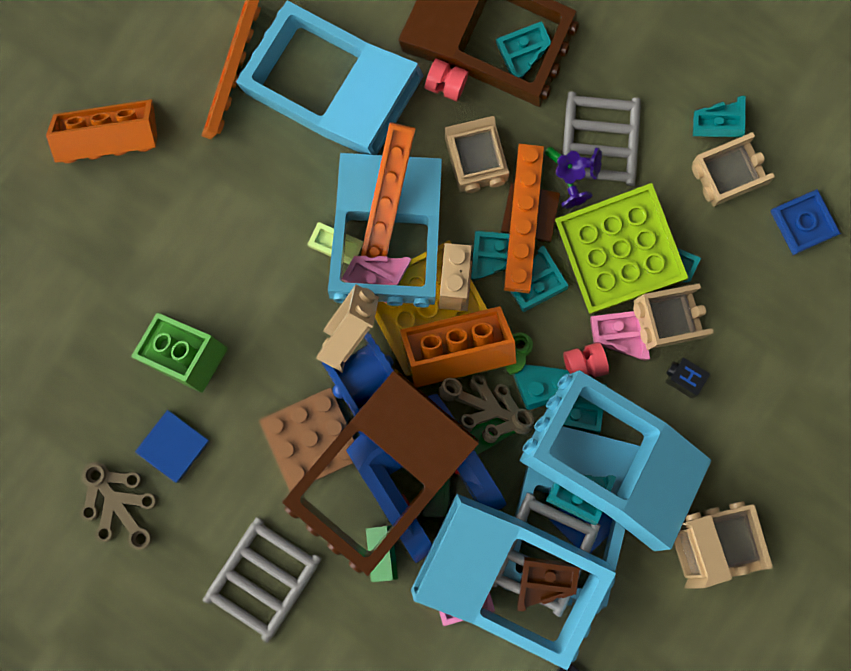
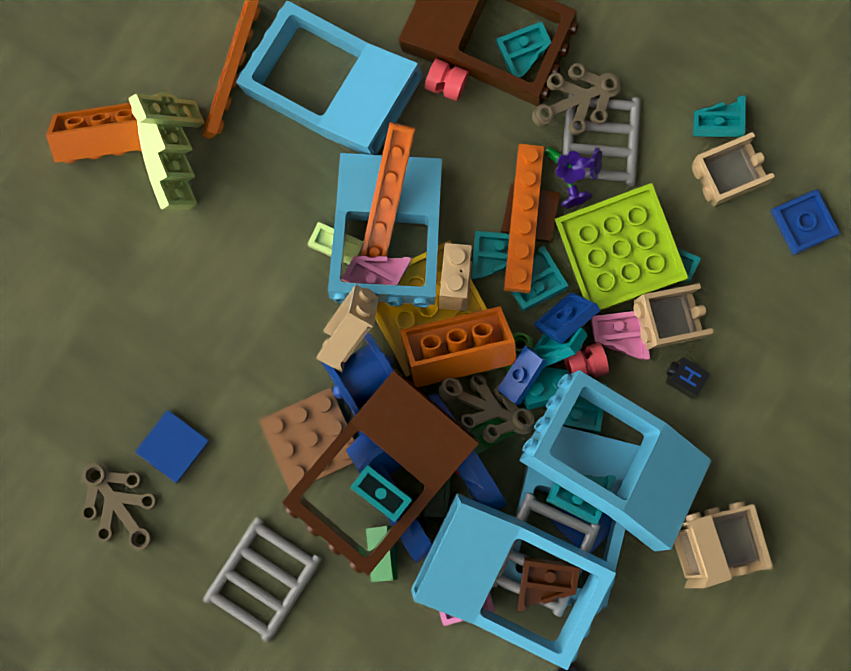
(165, 145): none -> yellowish green slope
(180, 352): bright green slope -> none
(381, 493): none -> teal brick
(476, 155): tan window -> none
(522, 375): none -> blue plate
(554, 351): none -> teal wing
(566, 317): none -> blue tile
(580, 97): none -> dark tan plant

